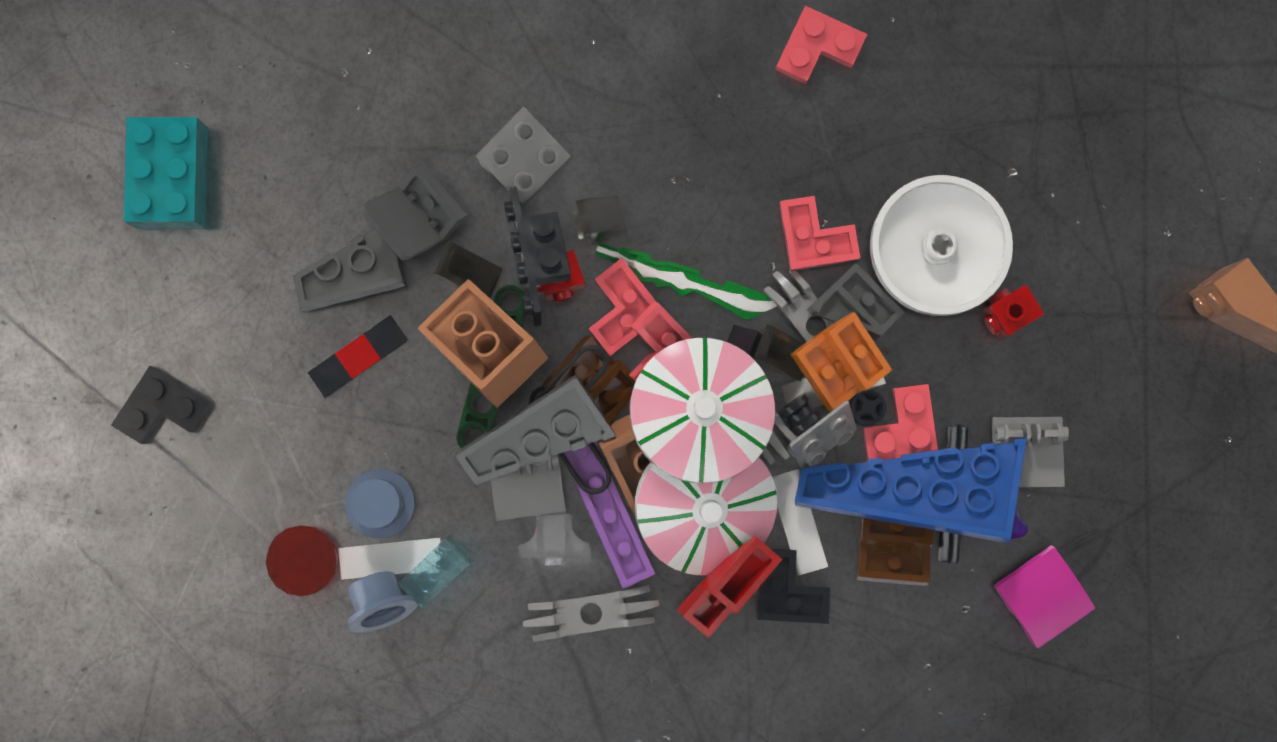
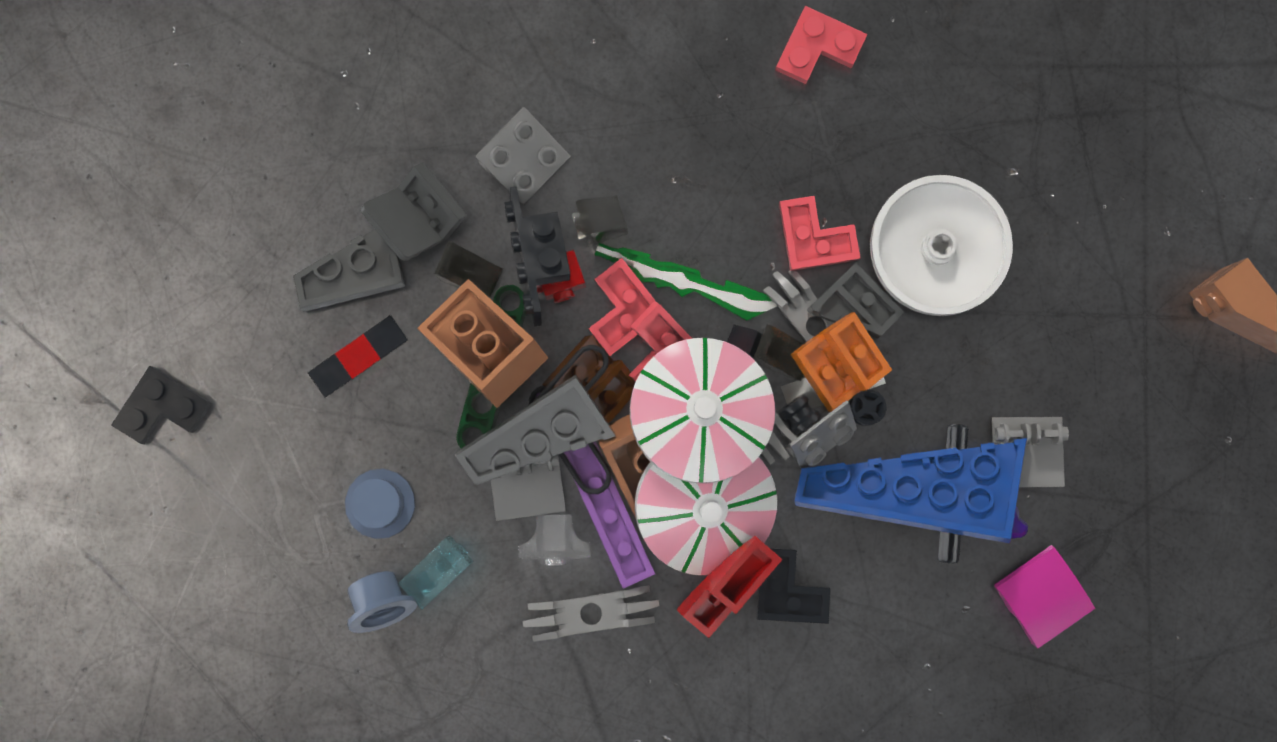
(165, 173): teal brick -> none
(302, 560): clear red tile -> none
(391, 557): white sticker -> none
(799, 525): white sticker -> none
(894, 553): reddish brown slope -> none
(913, 427): coral plate -> none
(1011, 311): red brick -> none

